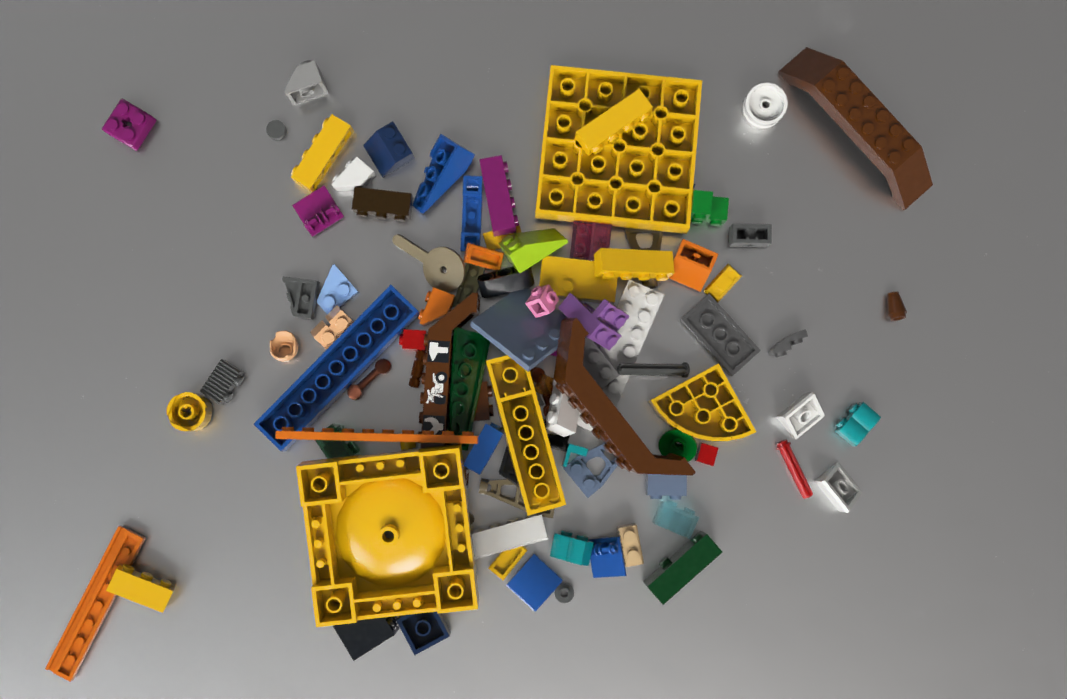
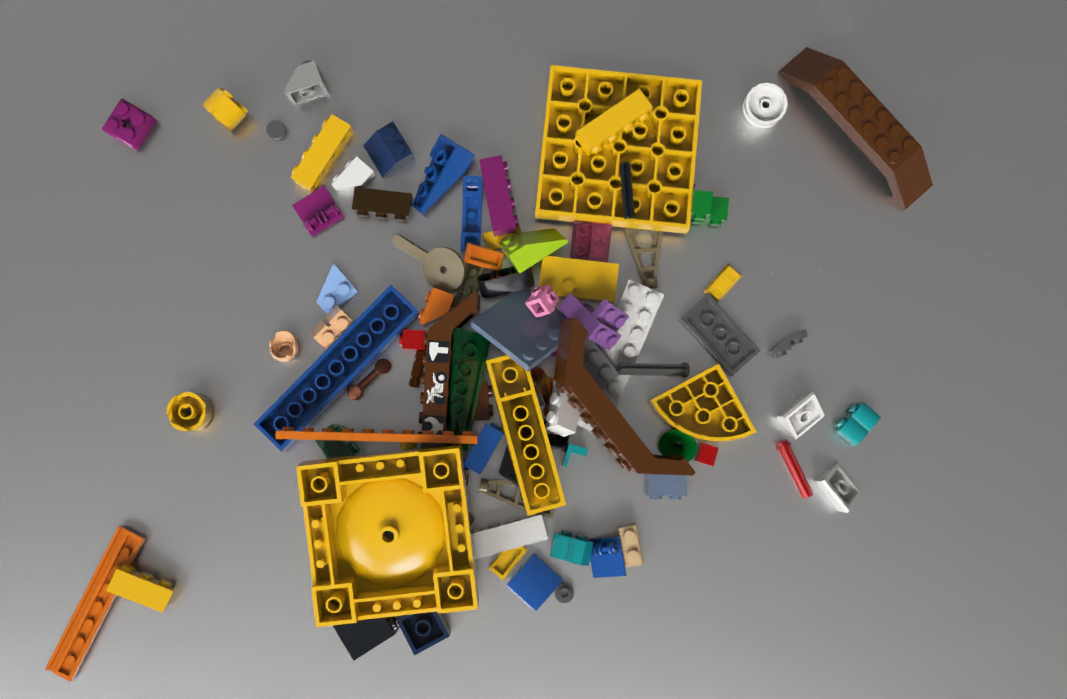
(222, 382): dark grey brick -> none
(224, 109): none -> yellow brick
(302, 296): dark grey wing -> none
(583, 477): sand blue plate -> none
(627, 190): none -> black axle
(634, 264): yellow brick -> none
(675, 519): clear light blue brick -> none
(682, 567): dark green brick -> none
(692, 265): orange slope -> none
(750, 235): dark grey brick -> none
(896, 308): reddish brown cone -> none

